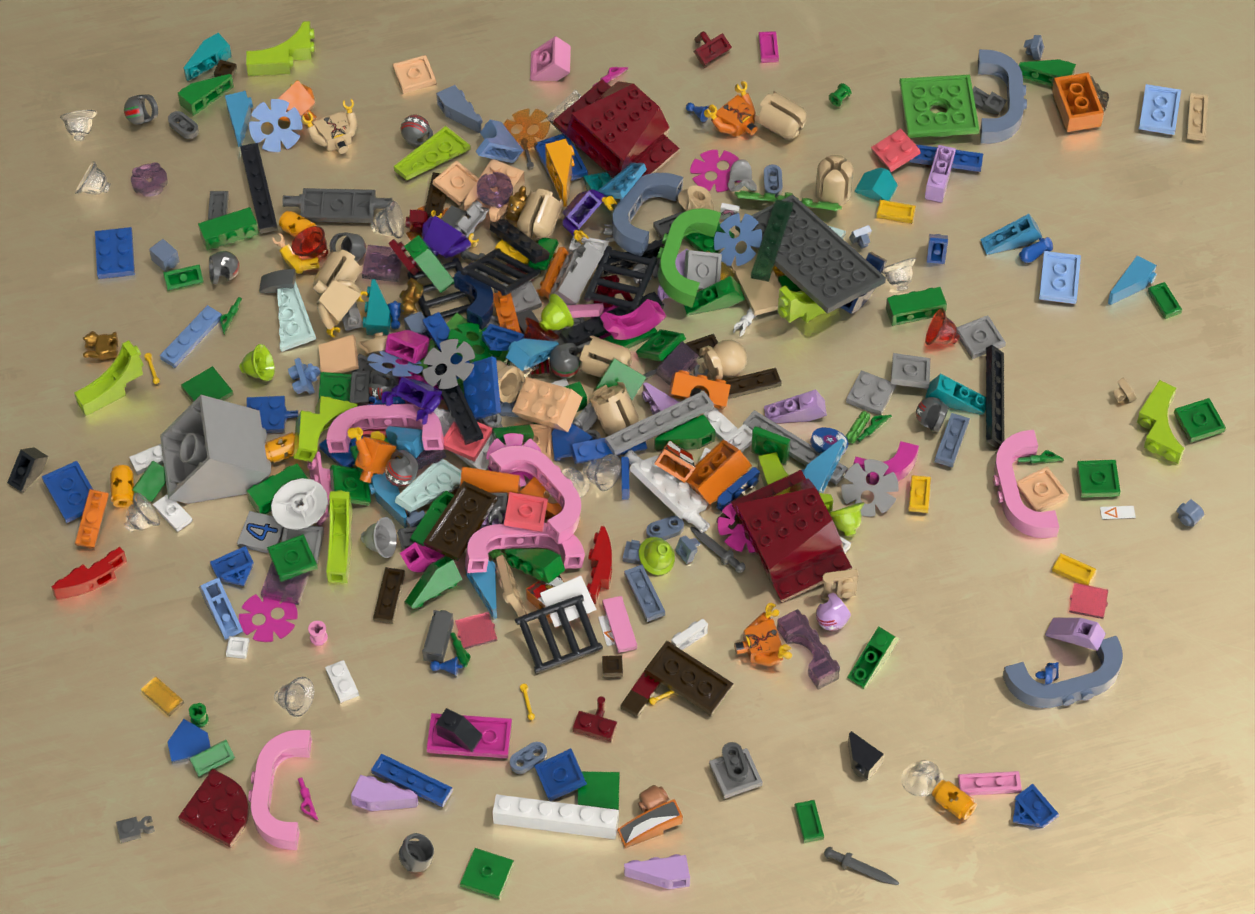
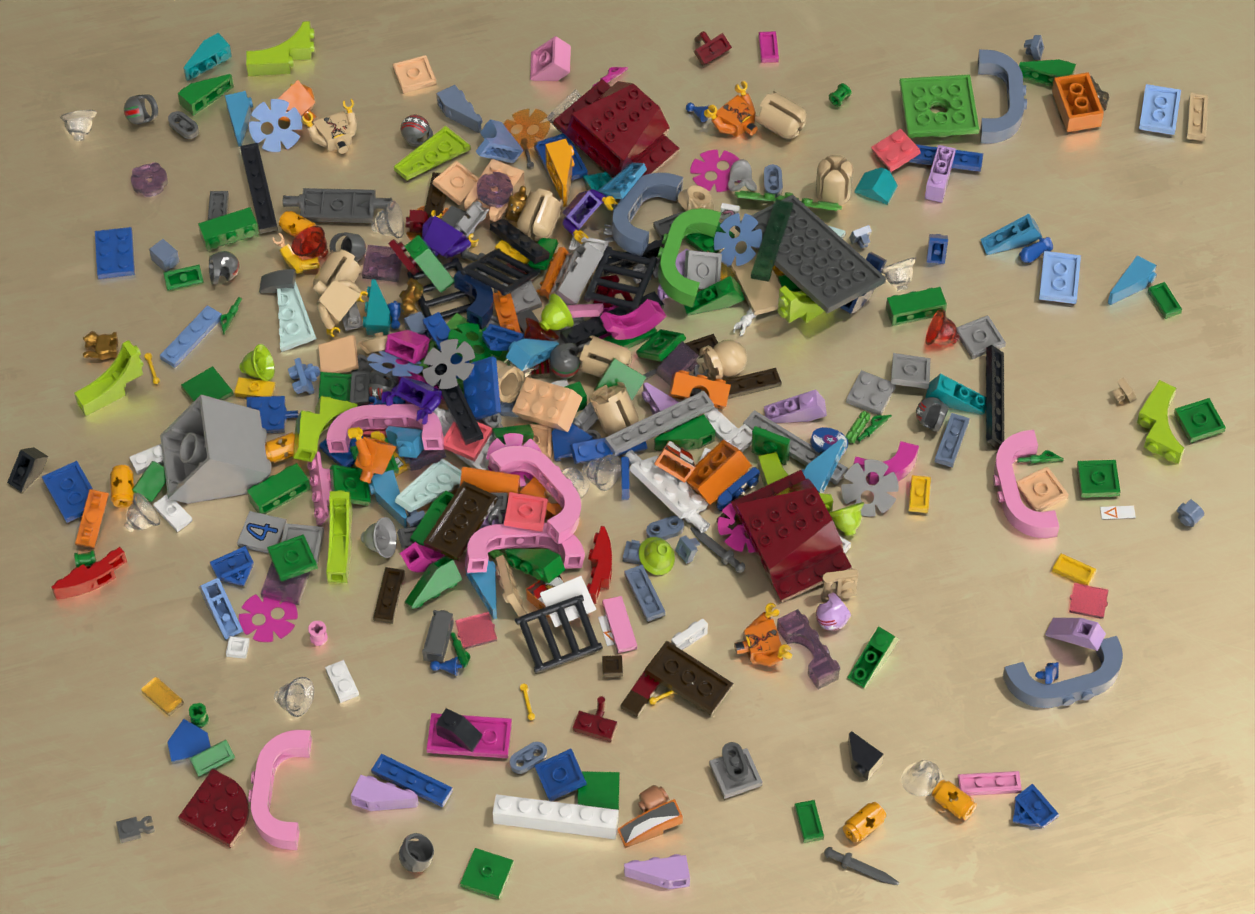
(85, 558): none -> green bush
(93, 182): clear hat -> none
(225, 68): dark brown plate -> none
(254, 388): none -> yellow plate
(295, 494): white piece -> none
(307, 800): dark pink hand -> none
(401, 471): dark grey helmet -> none
(864, 822): none -> light orange piece
(896, 211): yellow tile -> none
(990, 103): dark grey slope -> none

